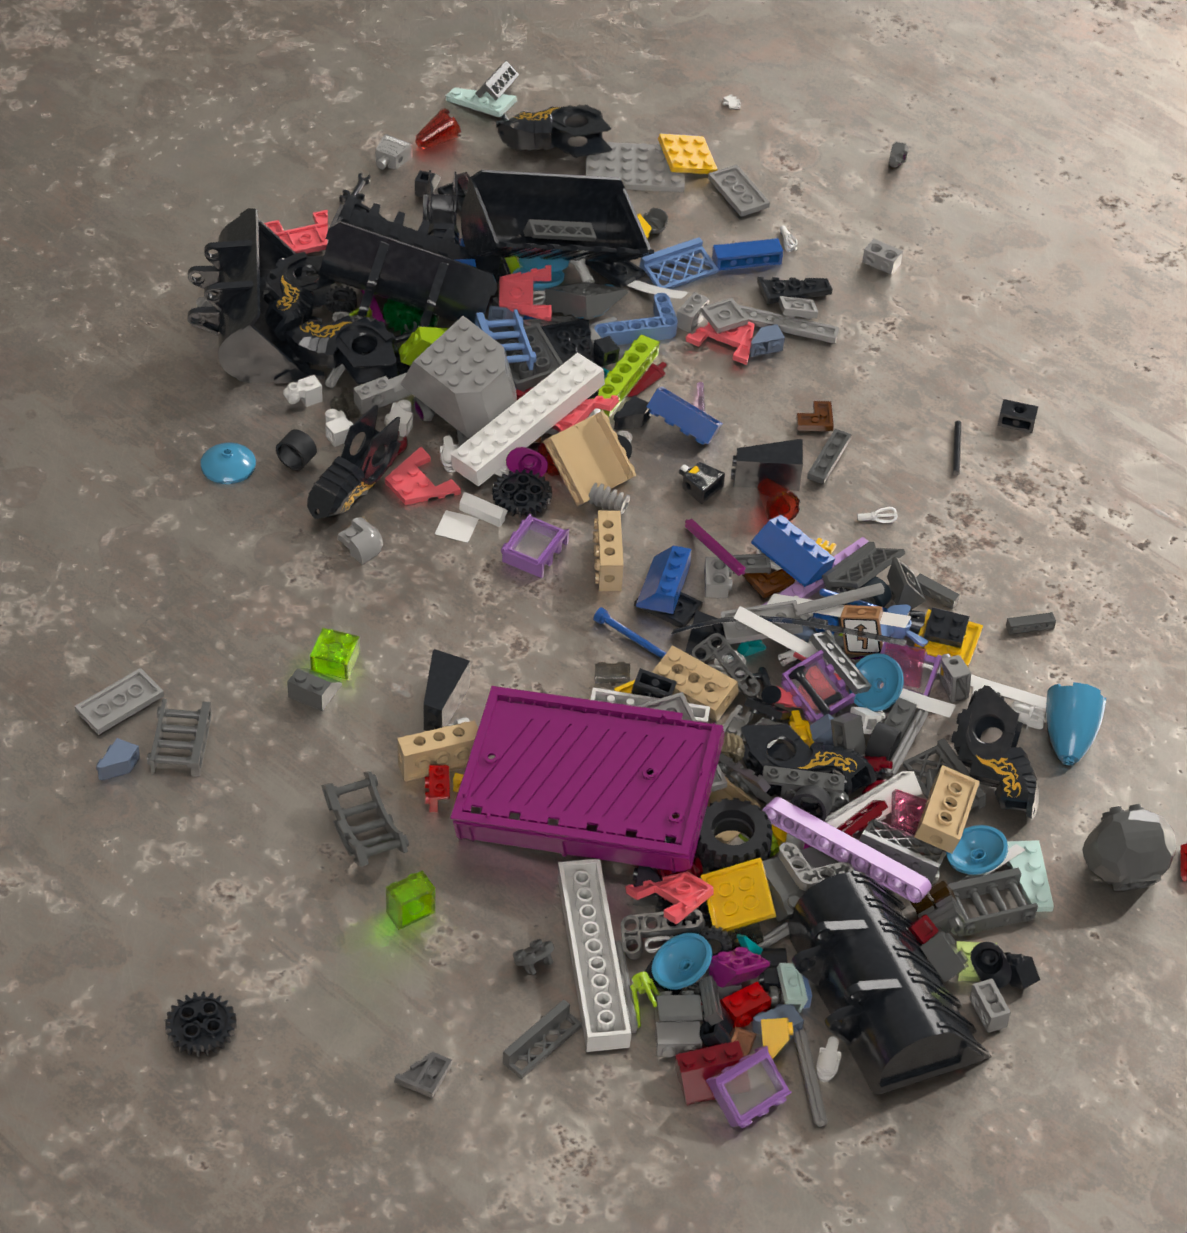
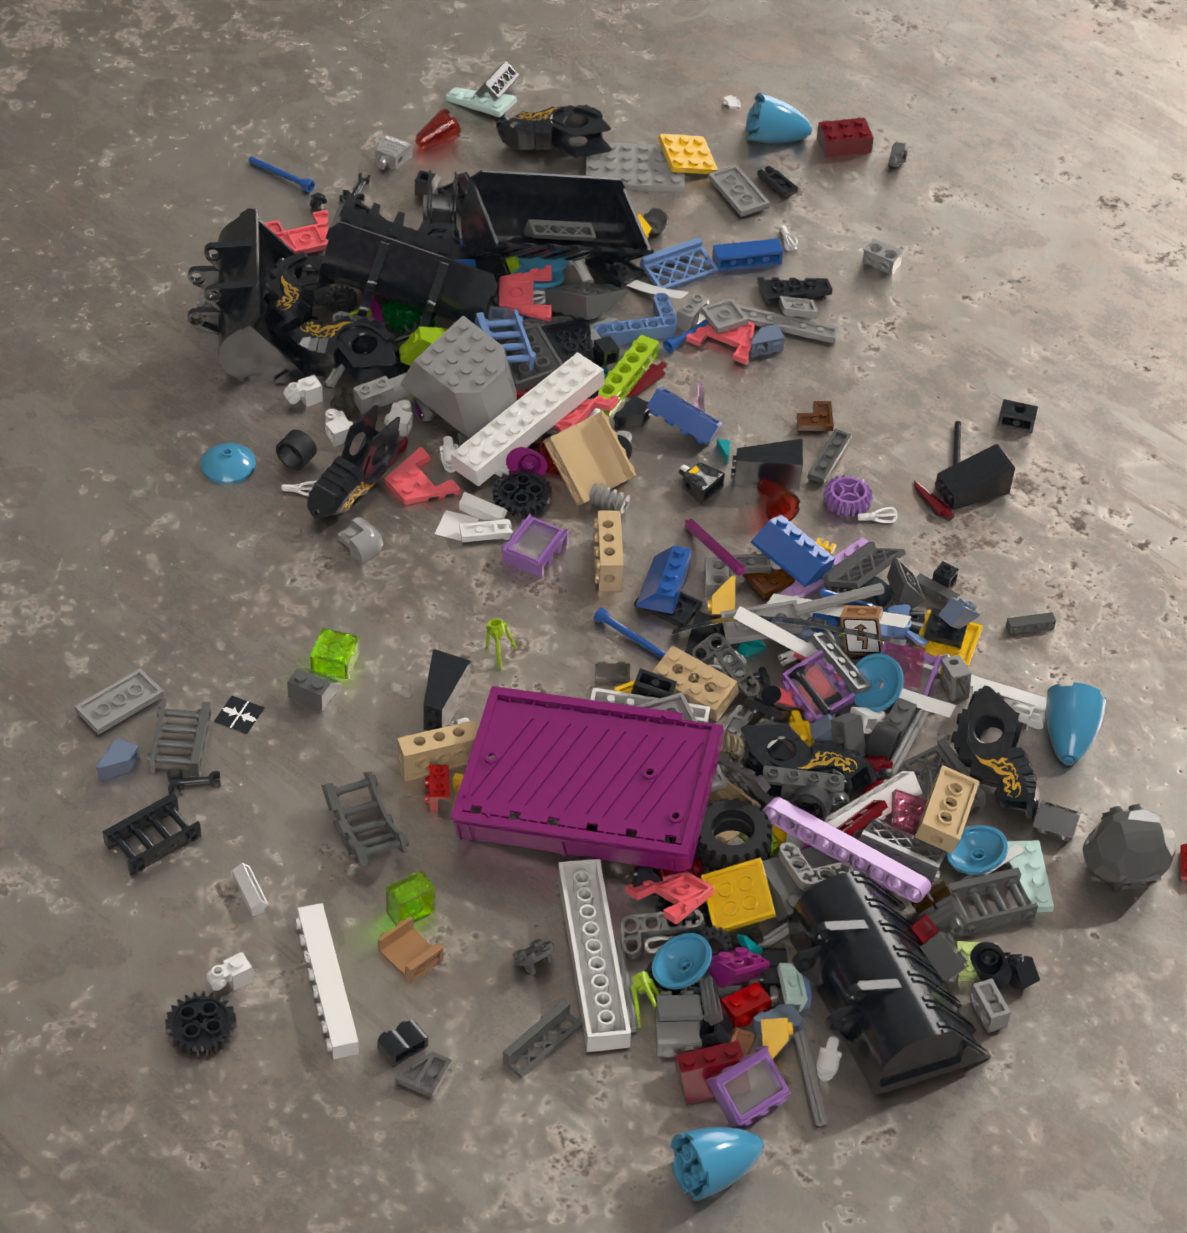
(149, 817): none -> black fence
(177, 781): none -> black bar
(233, 970): none -> white brick
(239, 714): none -> black sticker
(249, 889): none -> white piece
(297, 488): none -> white piece
(306, 184): none -> blue piece
(318, 198): none -> black plate
(327, 981): none -> white brick
(402, 1042): none -> black brick
(409, 950): none -> medium nougat panel
(486, 530): none -> white plate
(496, 629): none -> lime plant
(672, 344): none -> blue piece
(713, 1158): none -> dark azure cylinder
(723, 598): none -> yellow slope
(724, 449): none -> teal piece
(775, 122): none -> dark azure cylinder
(777, 181): none -> black hinge
(845, 137): none -> dark red brick
(847, 496): none -> medium lavender gear
(938, 505): none -> dark red bar
(946, 575): none -> black brick
(959, 612): none -> sand blue slope
(976, 478): none -> black slope
(1057, 820): none -> dark grey slope

